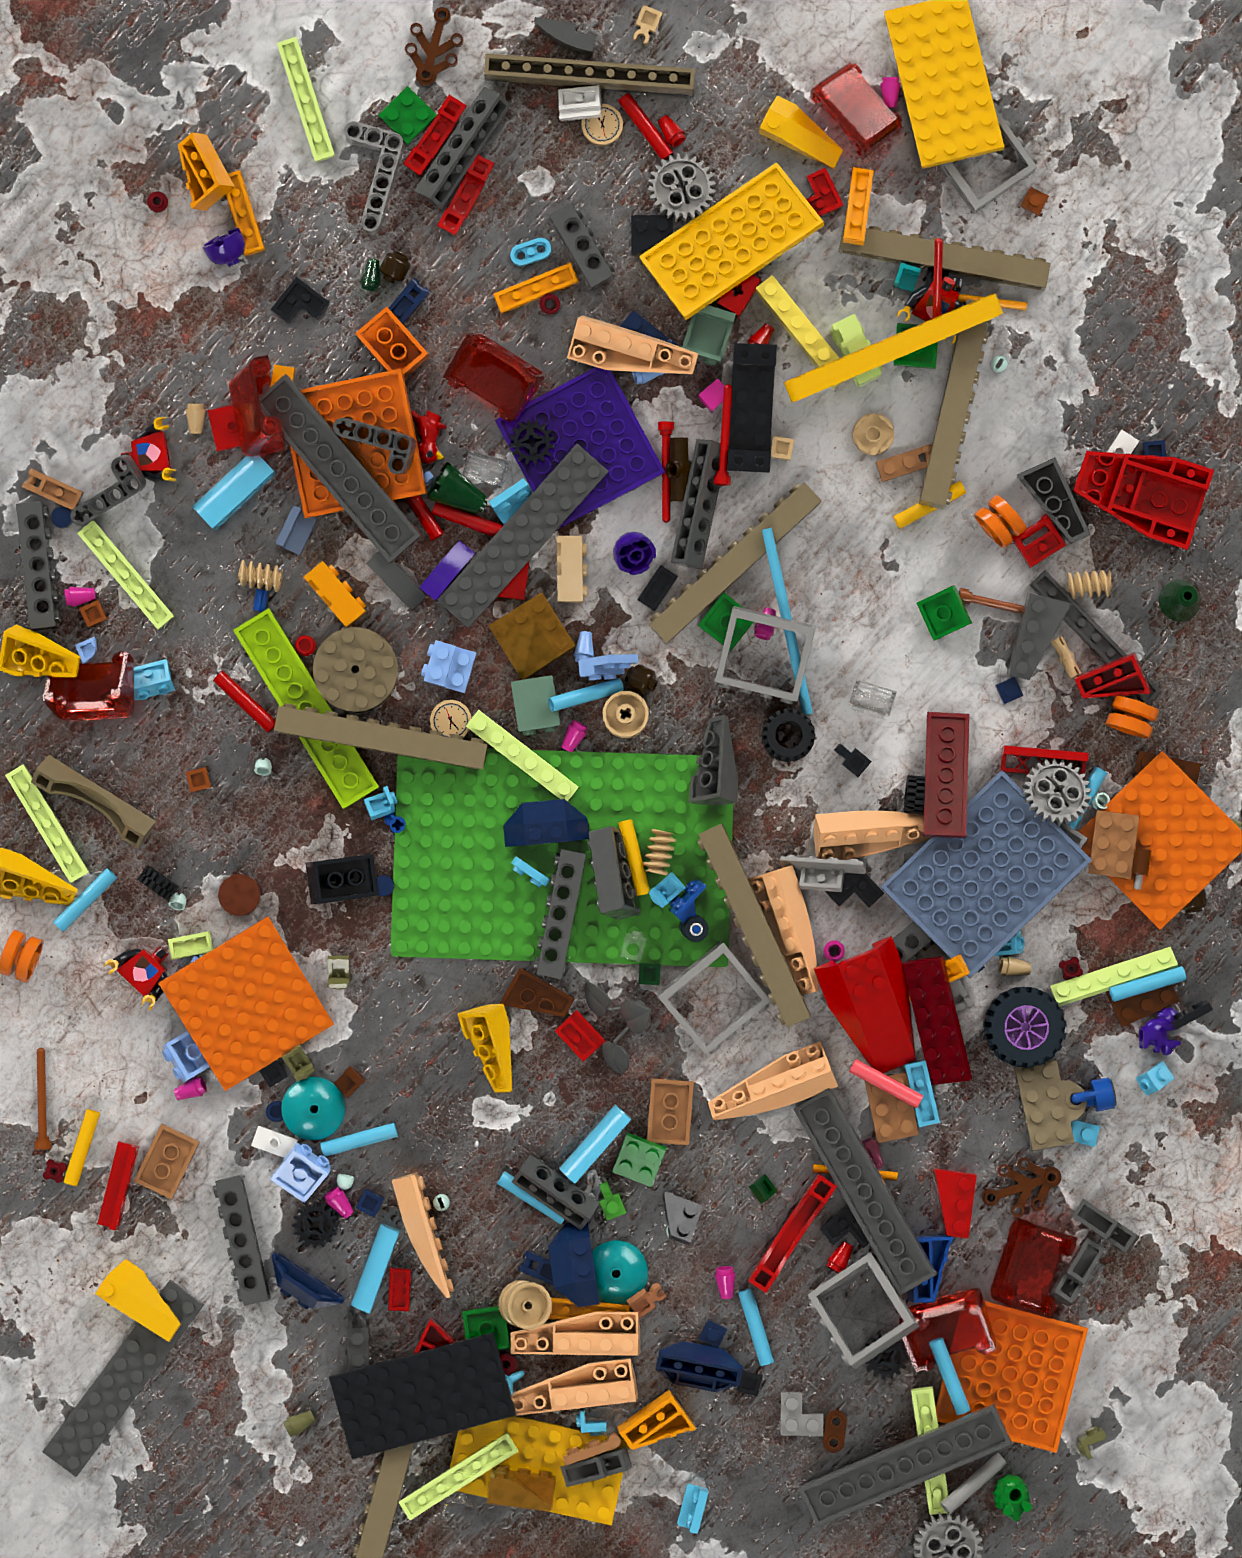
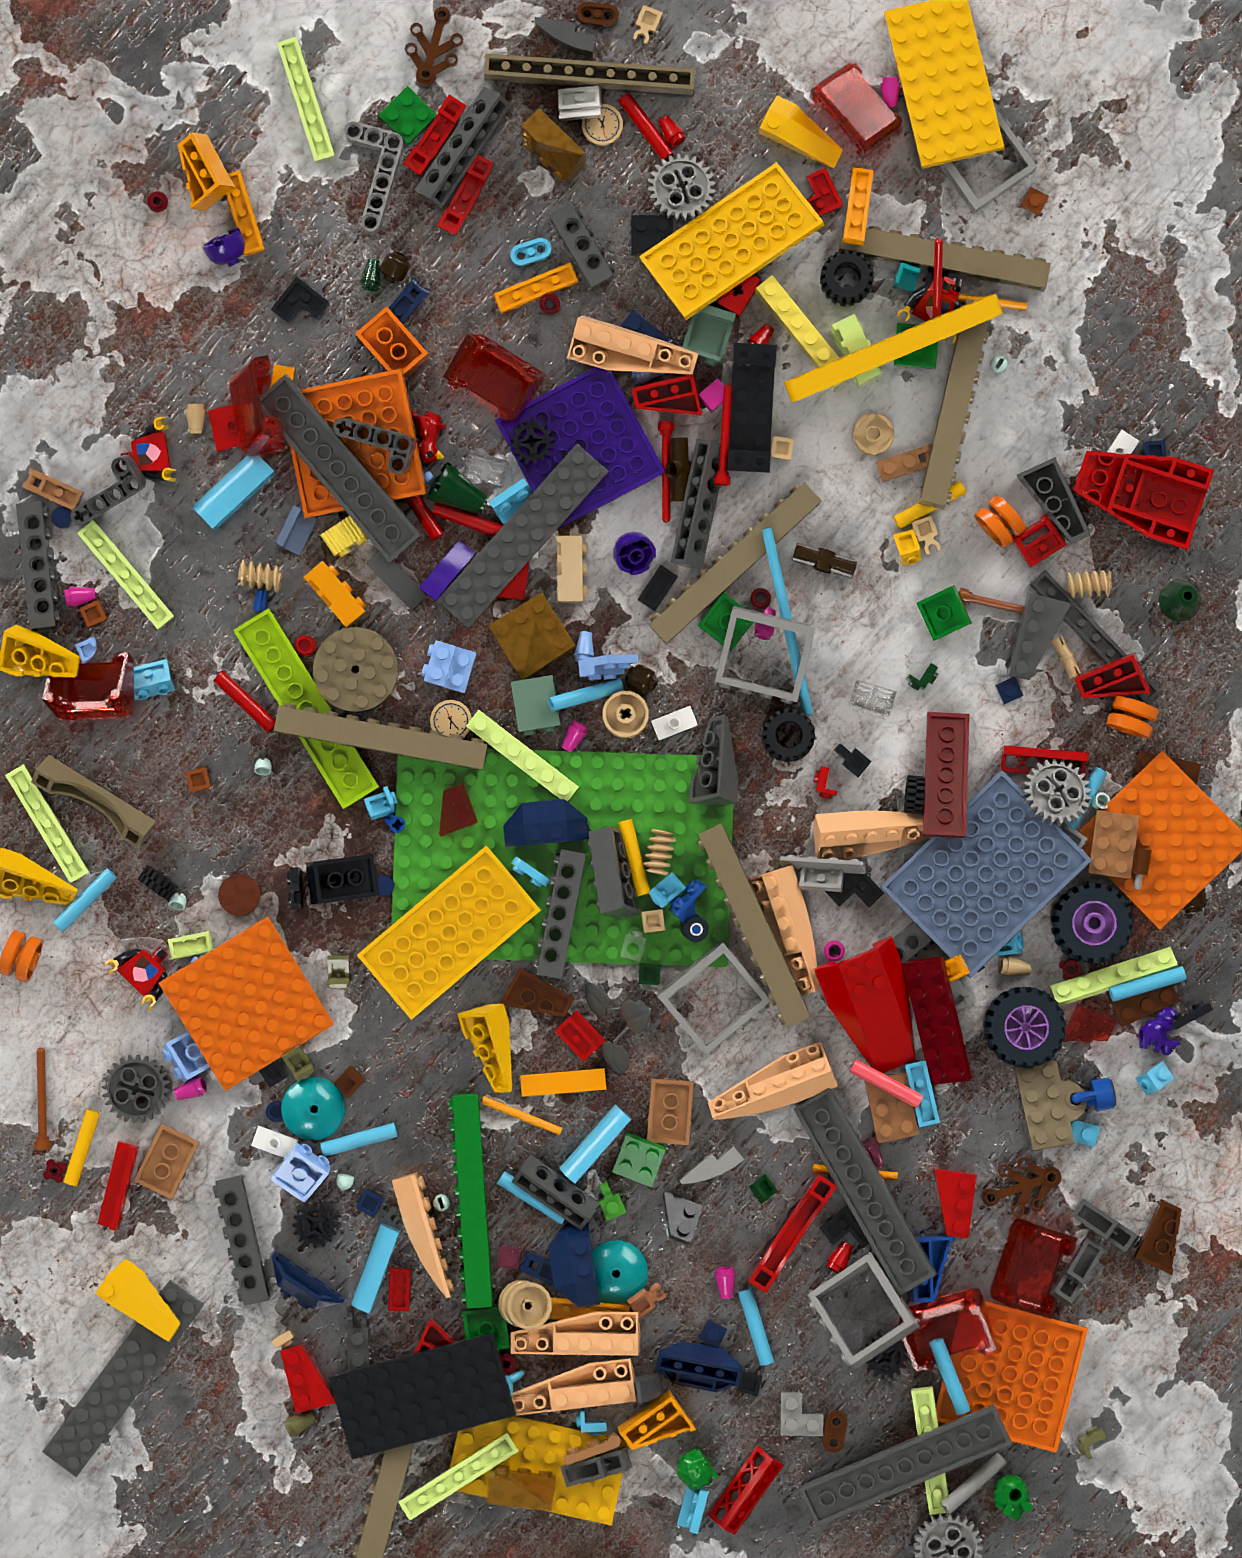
(130, 1107): none -> dark grey gear
(284, 1339): none -> tan plate
(294, 880): none -> black wing
(306, 1383): none -> red wedge
(338, 1201): dark pink cone -> none
(343, 537): none -> light yellow brick
(448, 932): none -> yellow plate
(456, 810): none -> clear red wing
(472, 1200): none -> green brick
(508, 1257): none -> clear pink plate
(521, 1115): none -> light orange bar
(553, 146): none -> pearl gold slope
(563, 1082): none -> light orange tile
(597, 12): none -> reddish brown plate
(648, 1386): none -> dark grey slope
(653, 921): none -> tan plate
(670, 395): none -> red wedge
(674, 723): none -> white plate
(695, 1470): none -> green animal
(713, 1166): none -> light grey slope
(748, 1493): none -> red fence
(760, 591): none -> dark red plate
(820, 778): none -> red bracket
(824, 560): none -> dark brown piece
(855, 262): none -> black tyre
(907, 547): none -> yellow bracket
(925, 531): none -> tan plate
(928, 677): none -> dark green bracket
(1088, 1025): none -> clear red wing
(1092, 923): none -> black wheel
(1159, 1239): none -> reddish brown wing

